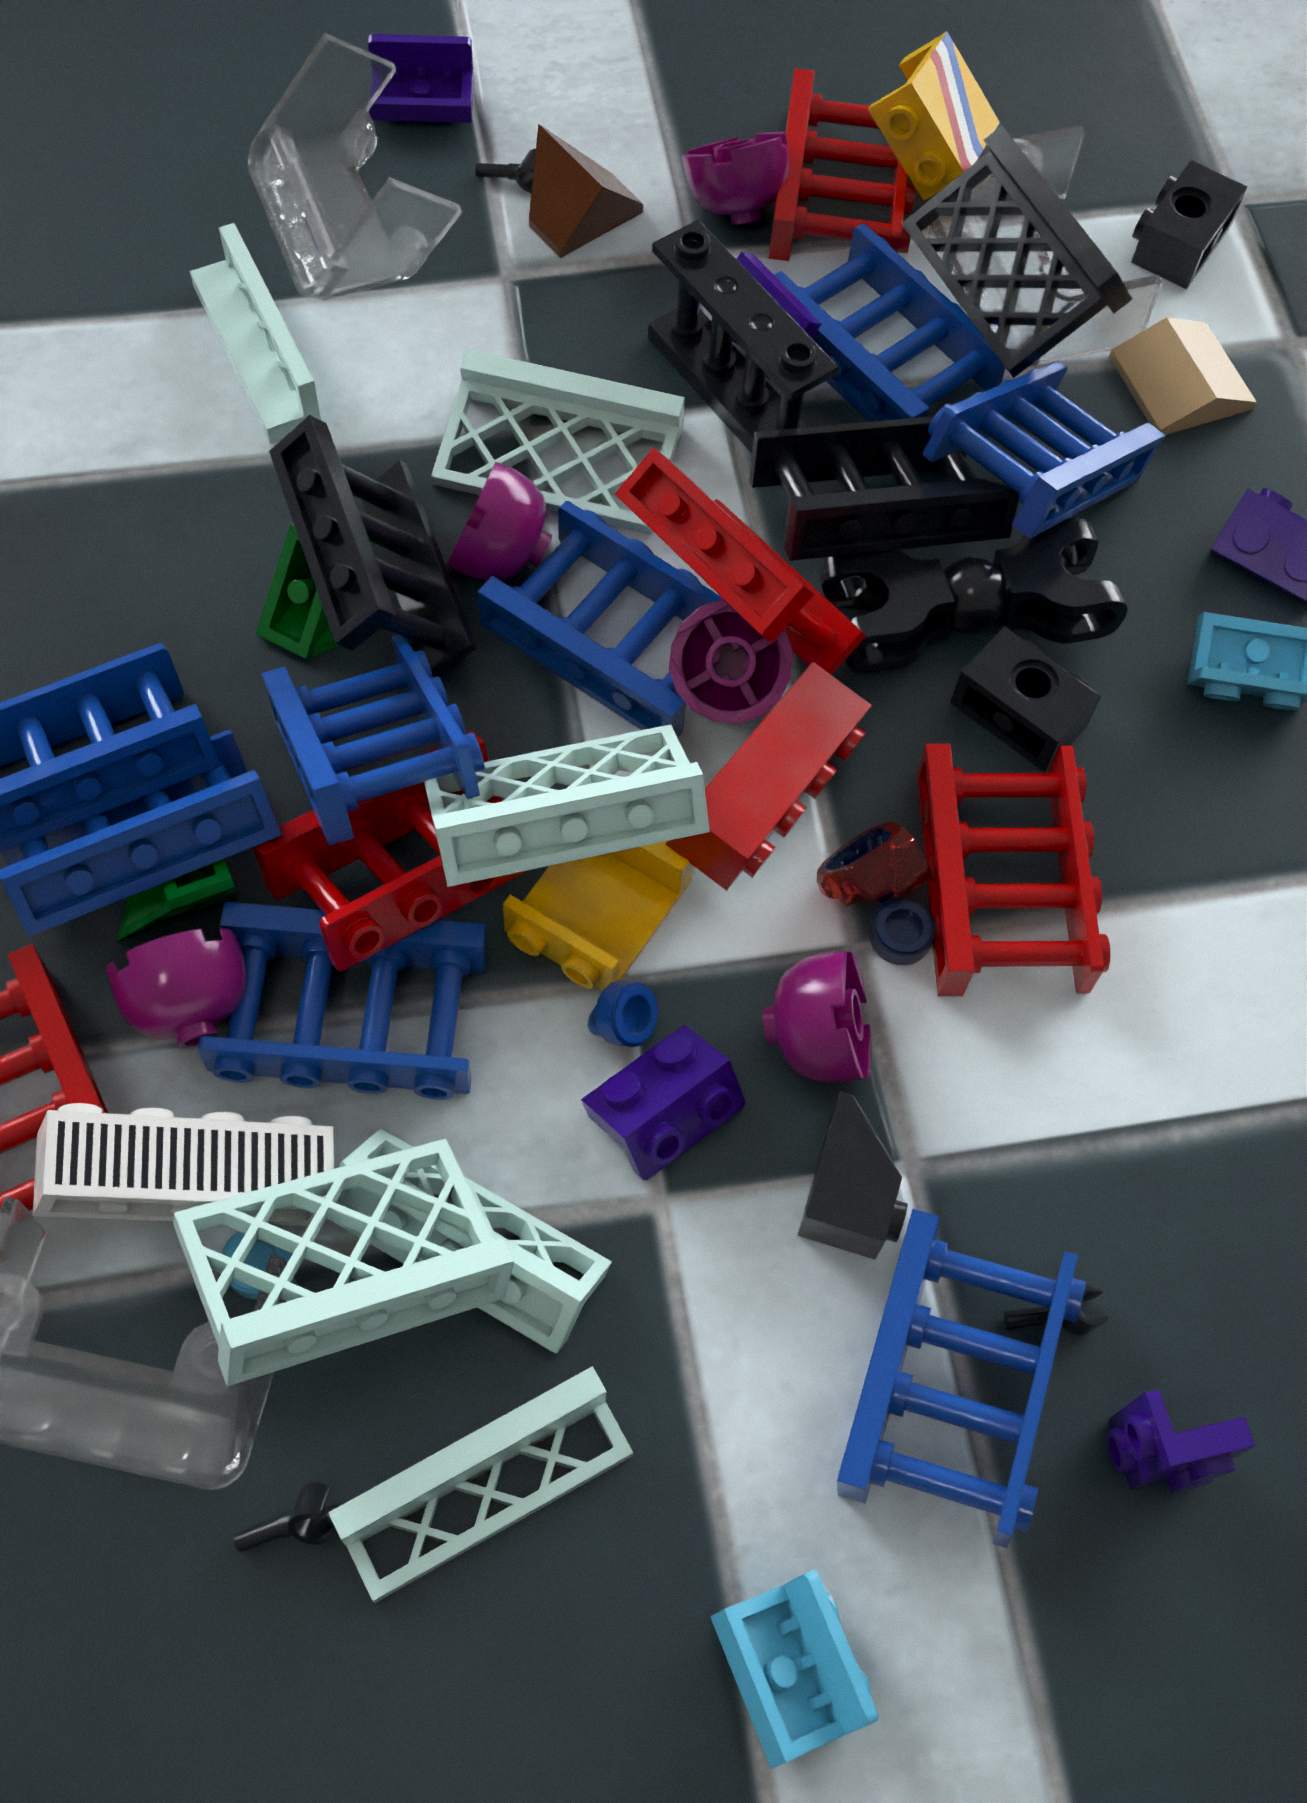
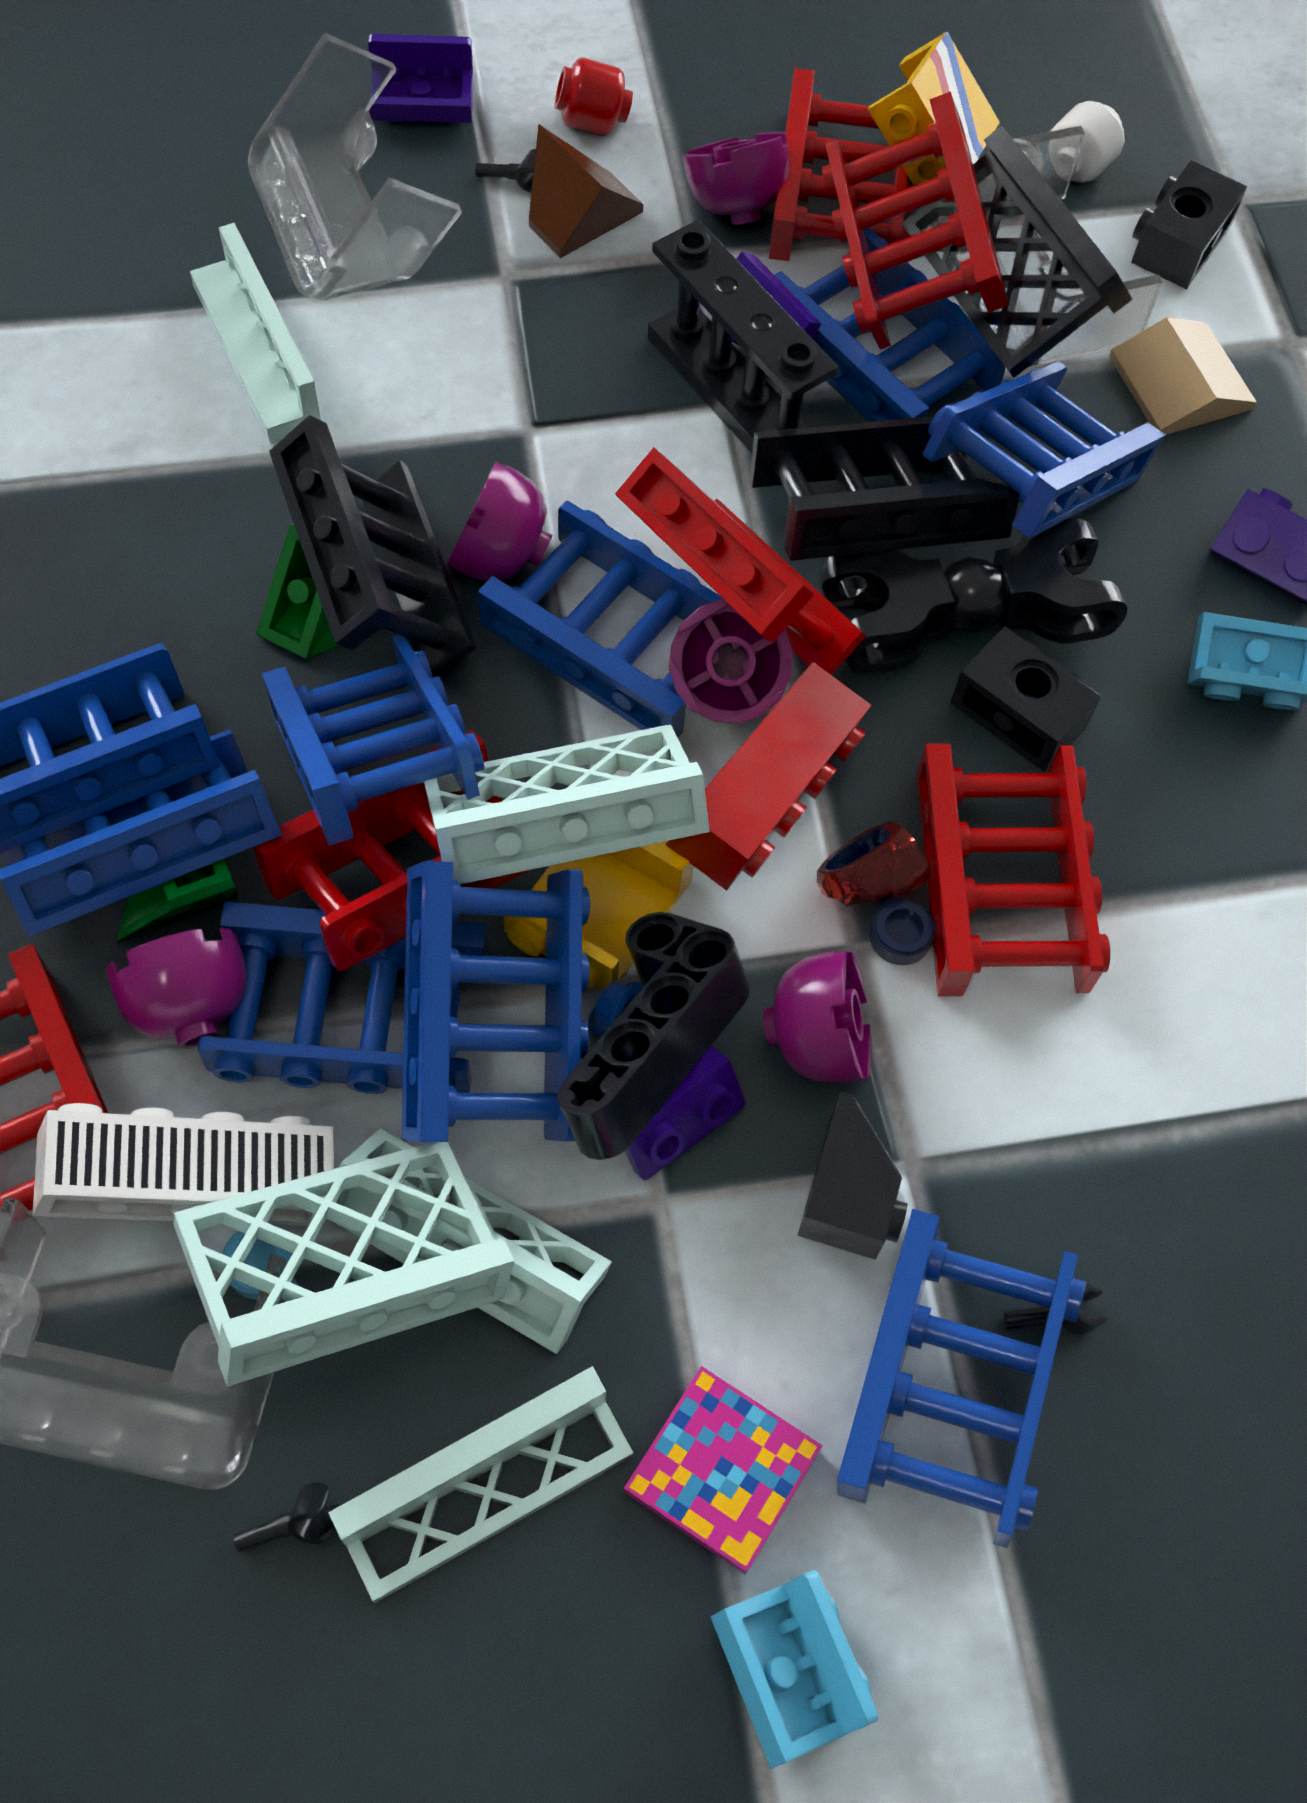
(436, 968): none -> blue fence
(560, 397): light aqua fence -> none
(592, 96): none -> red head
(636, 1065): none -> black beam
(722, 1469): none -> tile
(965, 228): none -> red fence
(1101, 141): none -> white head
(1151, 1453): dark purple bracket -> none

